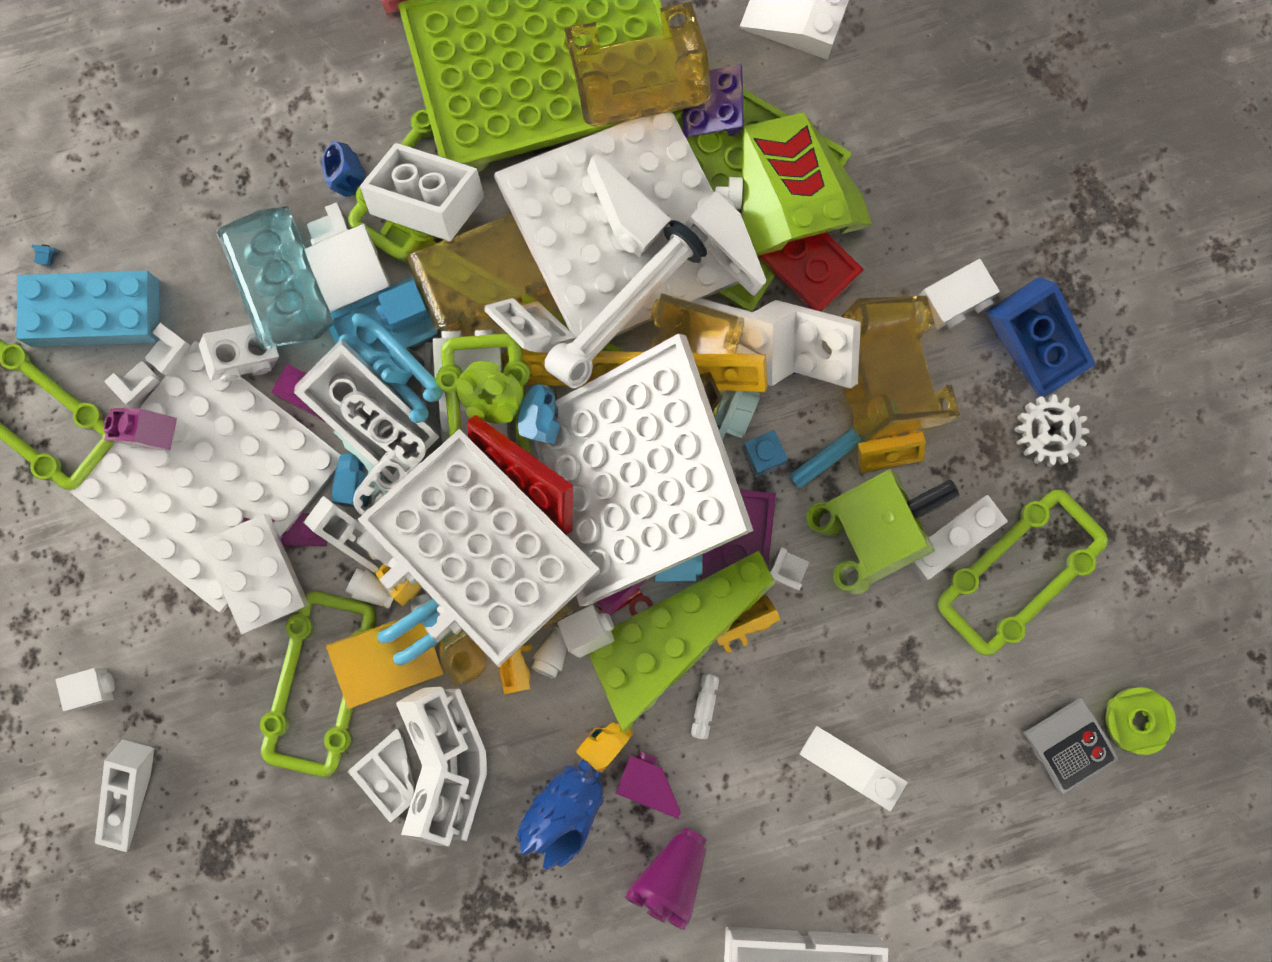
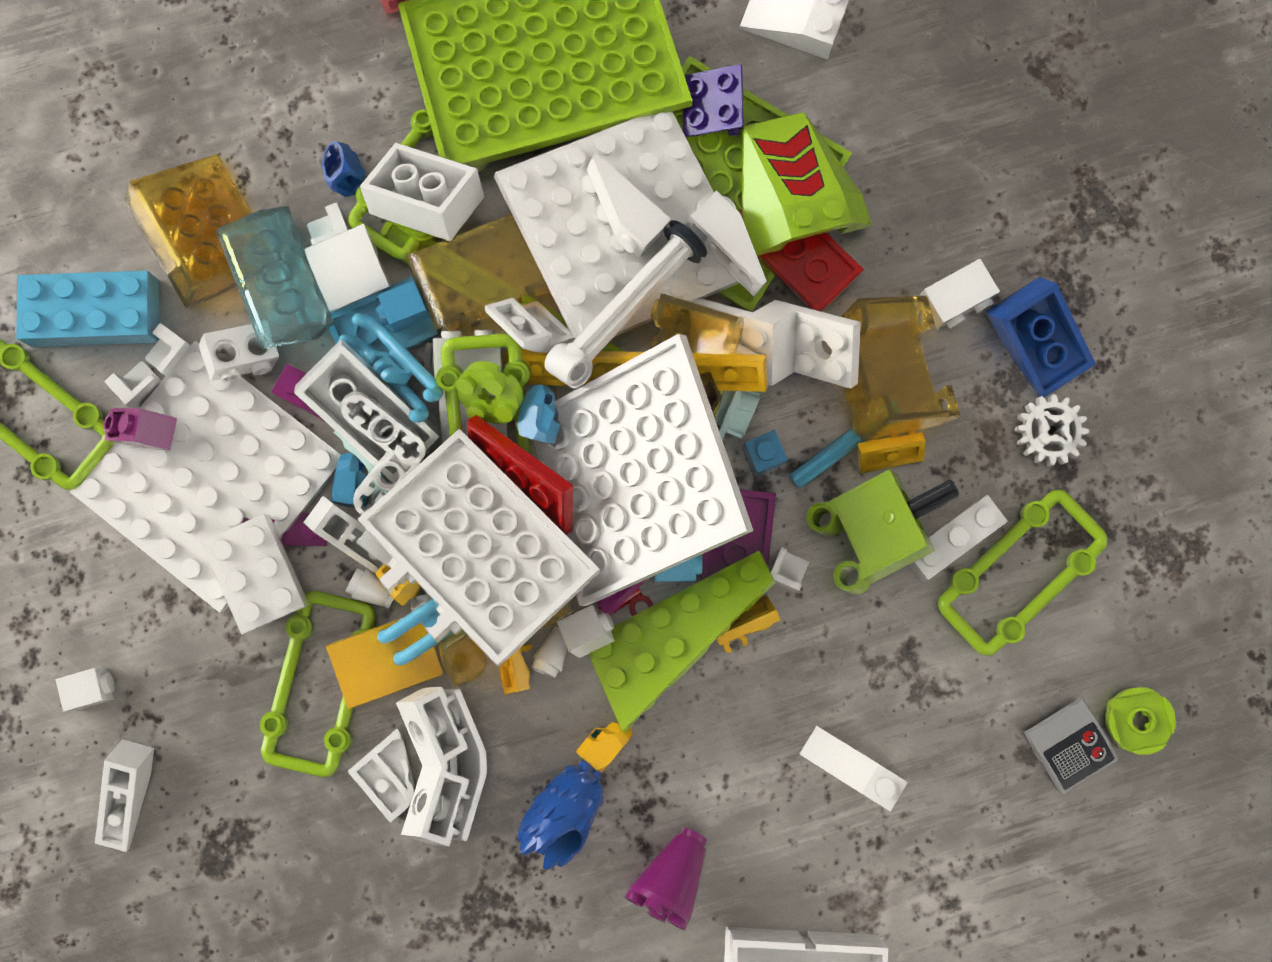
(43, 254): dark azure piece -> none
(180, 220): none -> clear yellow slope
(641, 74): clear yellow windscreen -> none
(647, 784): magenta slope -> none
(704, 706): white axle -> none
(733, 191): white tile -> none

